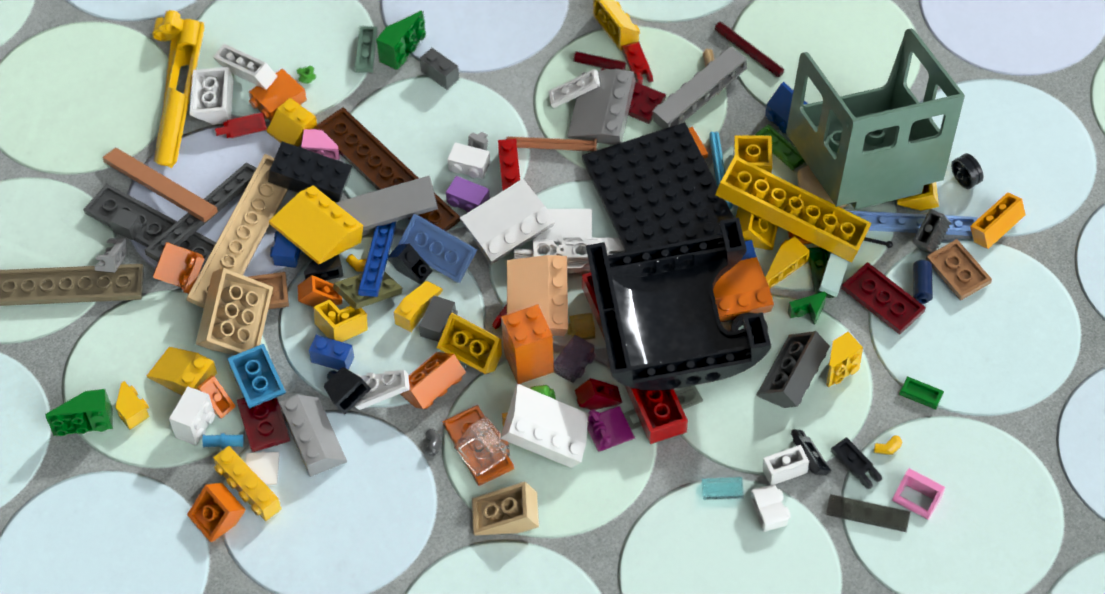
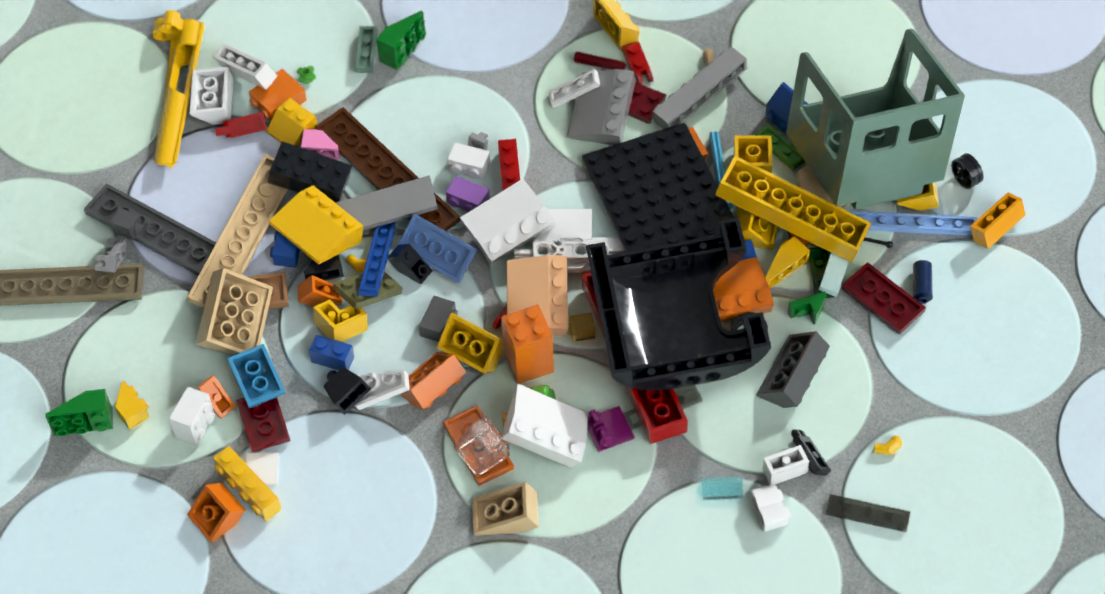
(160, 184): nougat tile -> none
(178, 266): orange bracket -> none
(181, 369): yellow slope -> none
(189, 224): dark grey plate -> none
(223, 440): dark azure pin -> none
(312, 433): light grey slope -> none
(414, 305): yellow slope -> none
(434, 444): dark grey arm -> none
(439, 68): dark grey brick -> none
(559, 144): nougat axle -> none
(574, 359): brick -> none
(597, 395): dark red slope -> none
(749, 49): dark red axle -> none
(844, 358): yellow slope -> none
(856, 462): black hinge -> none
(921, 393): green tile -> none
(923, 485): bright pink tile -> none
(931, 231): dark grey brick -> none
(959, 269): medium nougat plate -> none

